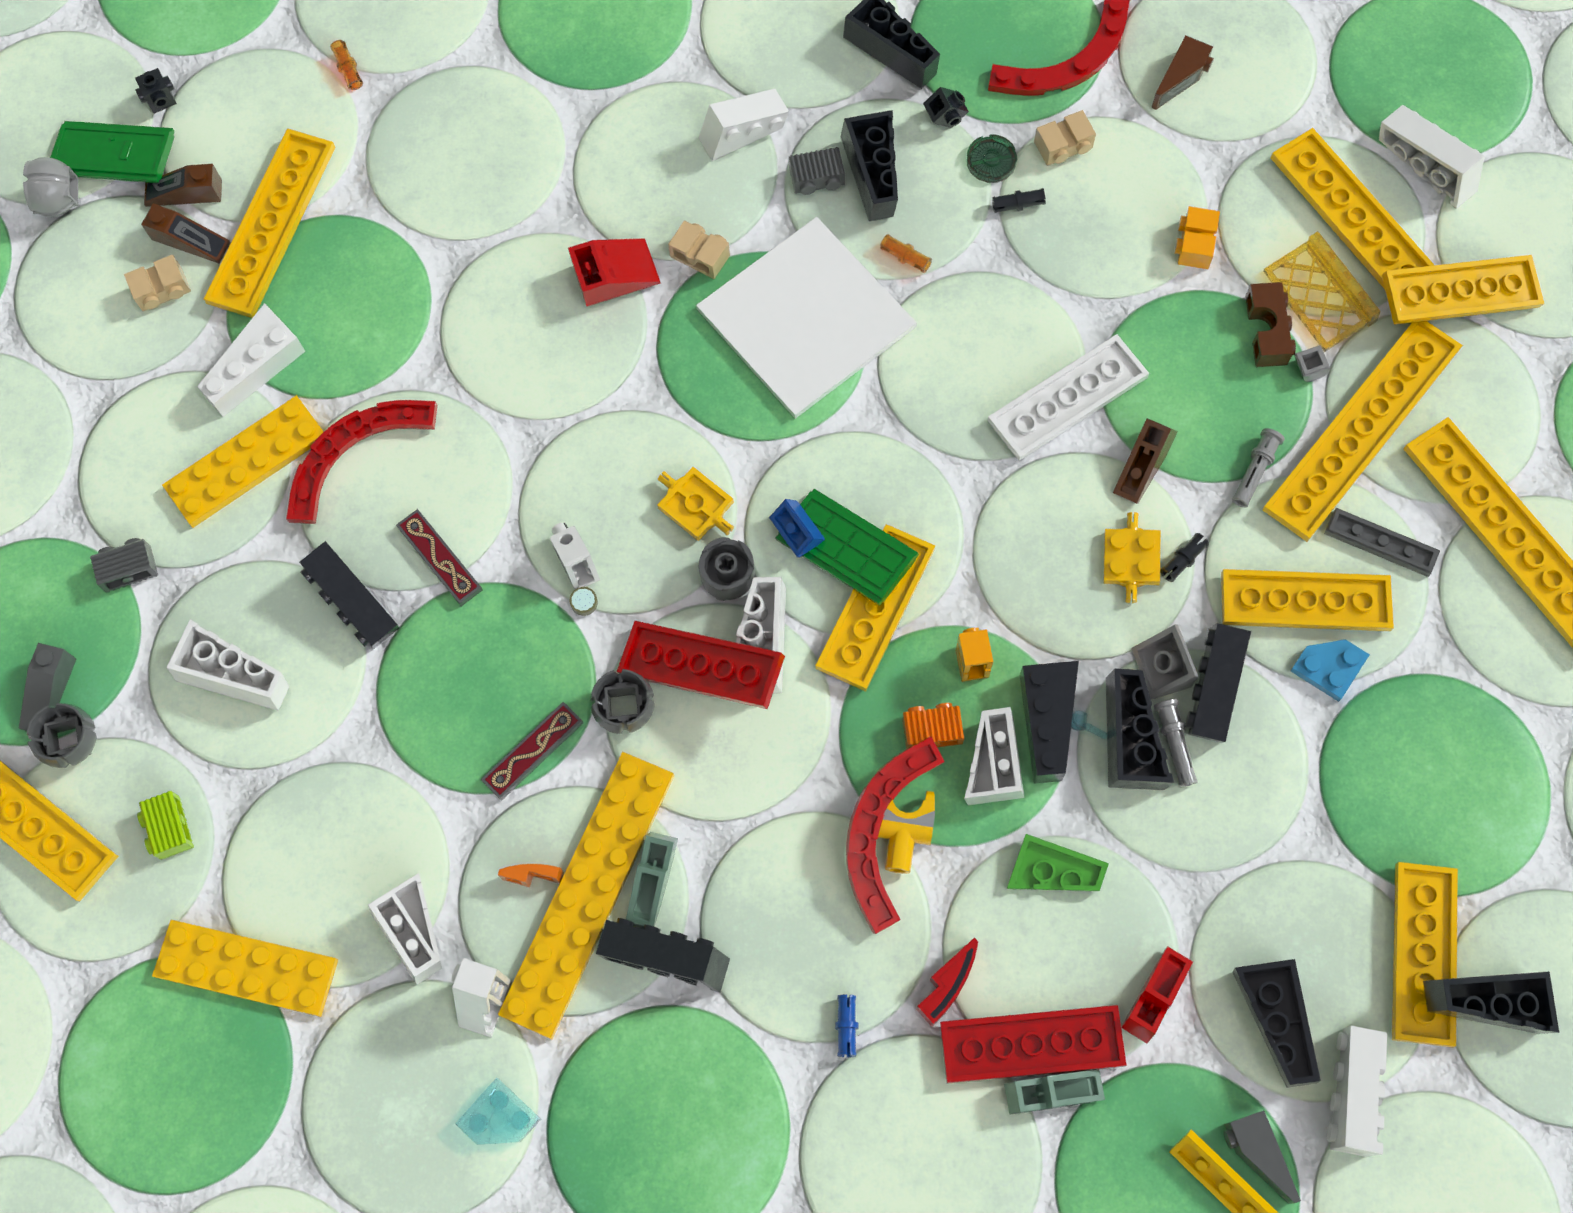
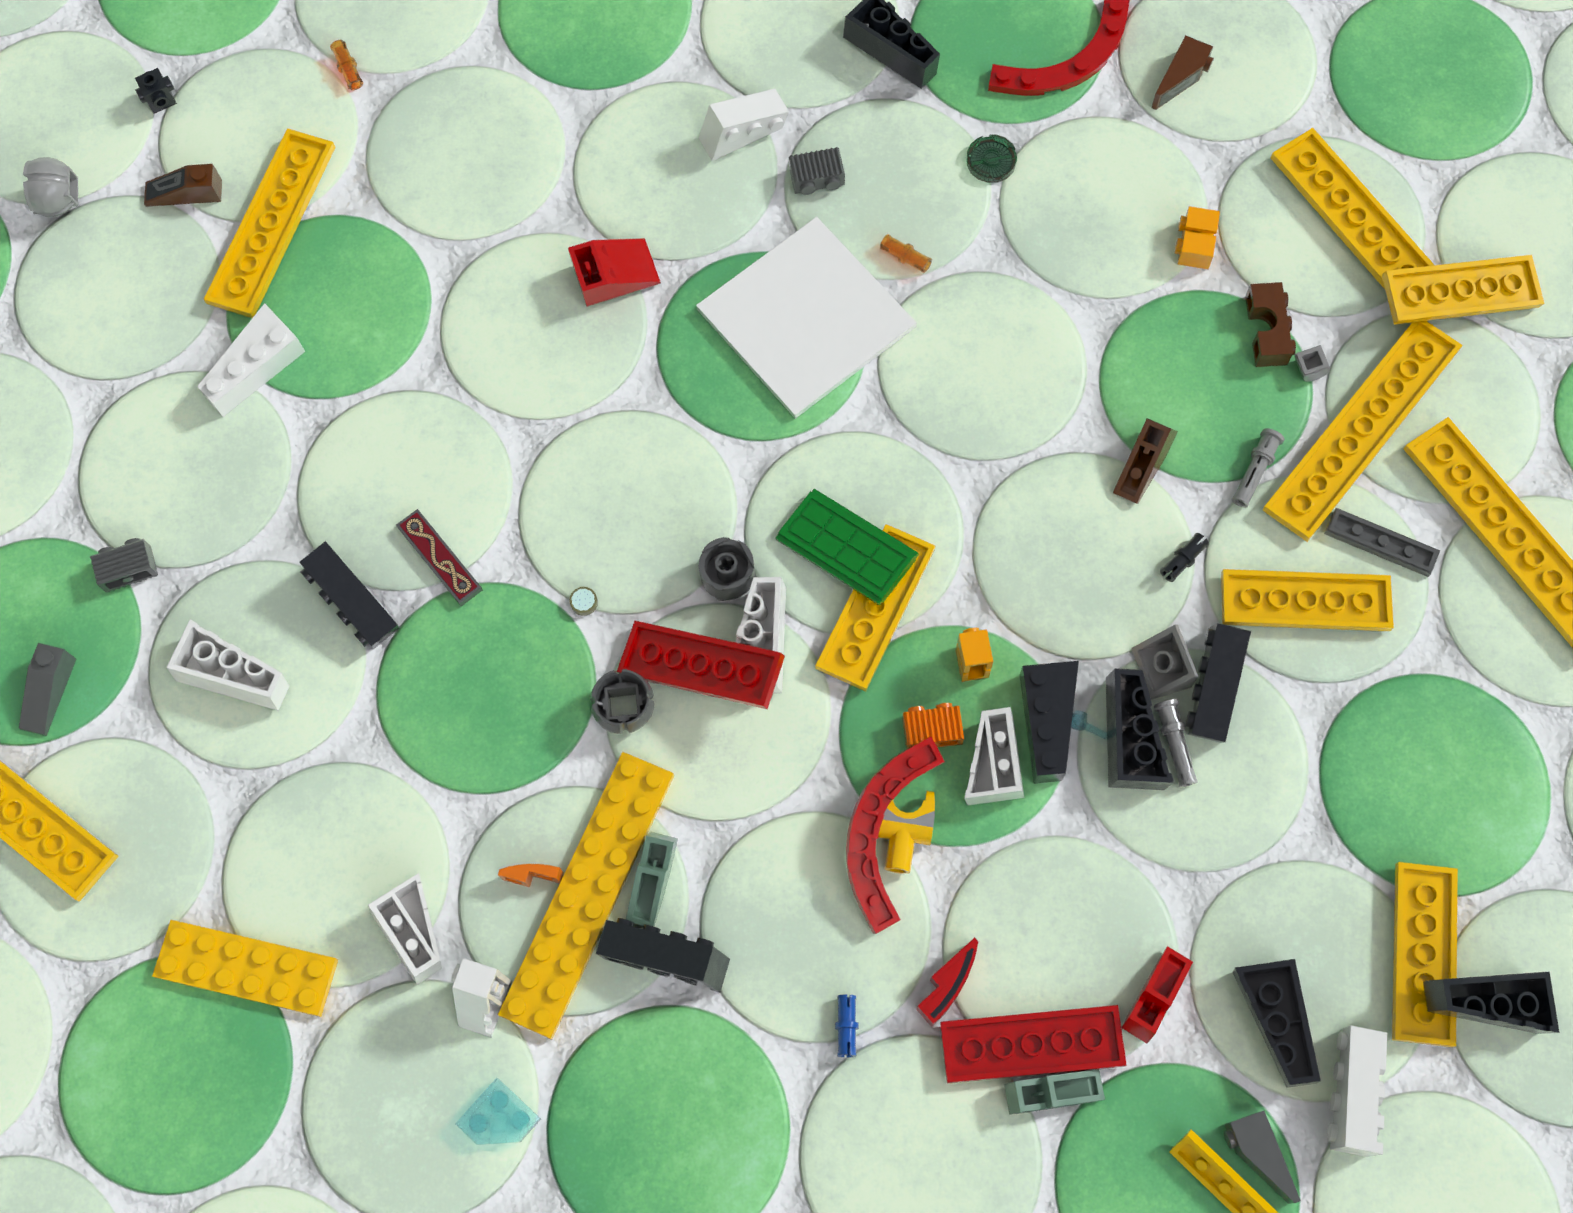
(44, 732): dark grey piece -> none
(114, 150): green piece -> none
(158, 283): tan brick -> none
(164, 825): lime brick -> none
(184, 234): reddish brown slope -> none
(243, 461): yellow plate -> none
(343, 435): red plate -> none
(532, 751): tile -> none
(572, 551): white torso -> none
(695, 503): yellow plate -> none
(698, 249): tan brick -> none
(796, 527): blue slope -> none
(872, 159): black wedge -> none
(946, 107): black brick -> none
(1018, 200): black pin -> none
(1054, 867): bright green wing -> none
(1065, 139): tan brick -> none
(1068, 397): white plate -> none
(1132, 557): yellow plate -> none
(1330, 666): dark azure plate -> none
(1343, 284): clear yellow fence -> none
(1433, 153): white wedge -> none

